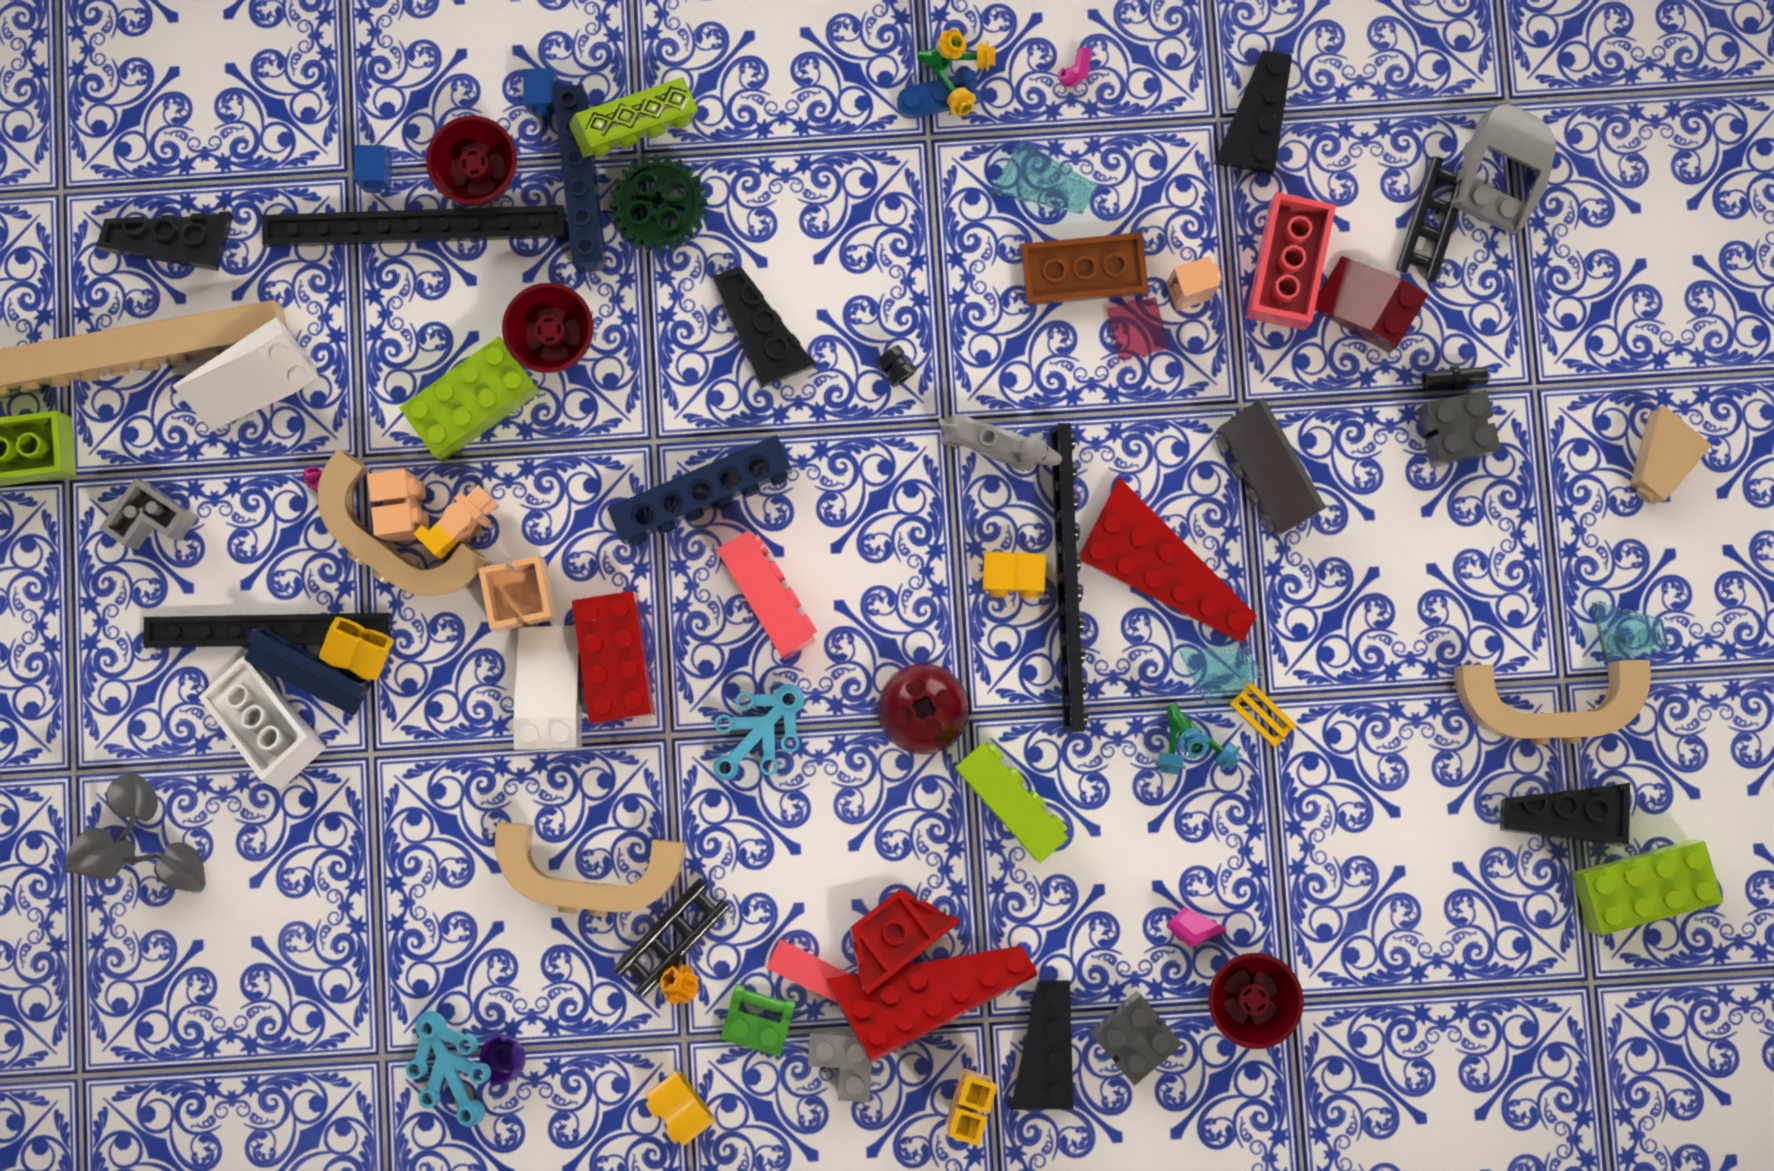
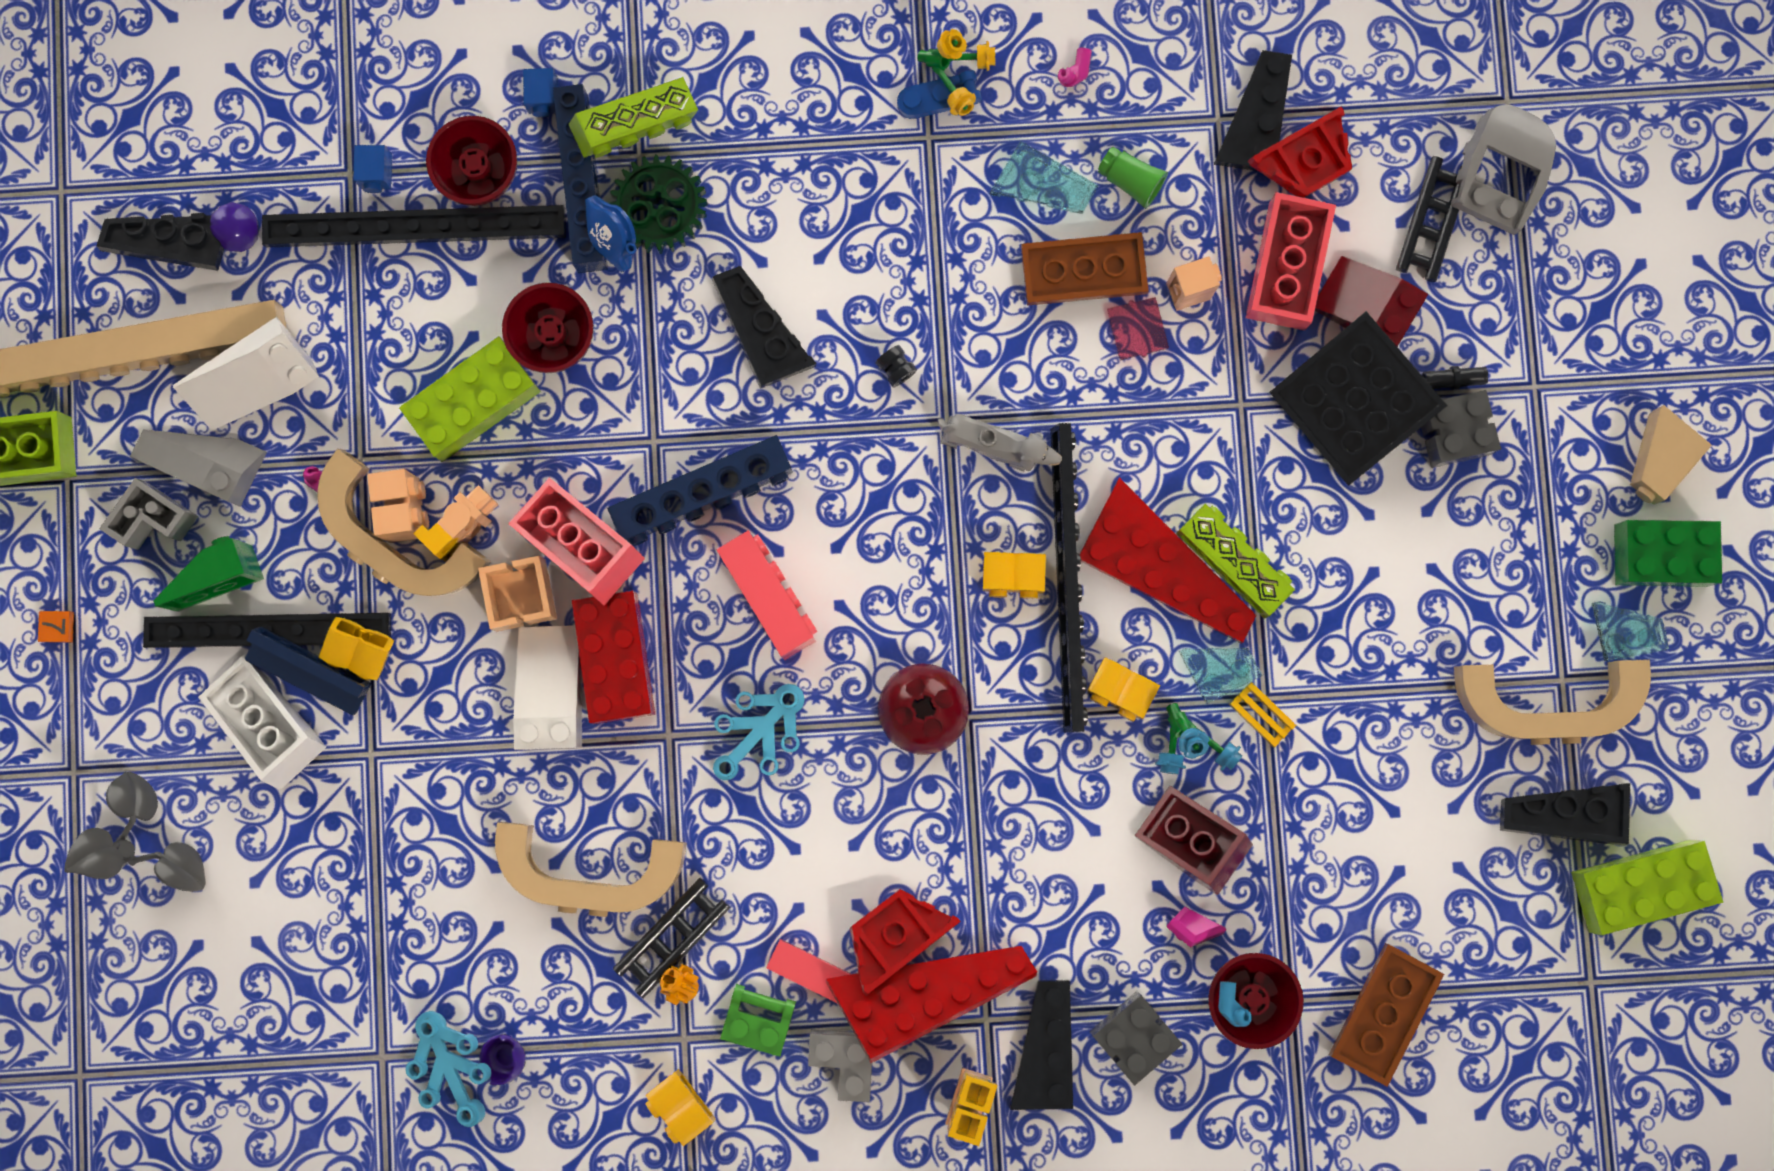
(55, 626): none -> orange tile
(207, 462): none -> light grey wedge
(212, 573): none -> green slope
(234, 227): none -> dark purple hair
(577, 541): none -> coral brick
(611, 232): none -> blue hat
(1011, 802): lime brick -> none
(1122, 689): none -> yellow brick
(1132, 176): none -> bright green plant
(1194, 839): none -> dark red slope
(1230, 1008): none -> dark azure arm
(1235, 560): none -> lime brick
(1269, 468): dark grey slope -> none
(1308, 157): none -> red wing
(1358, 398): none -> black plate
(1386, 1014): none -> dark orange plate
(1668, 553): none -> green brick

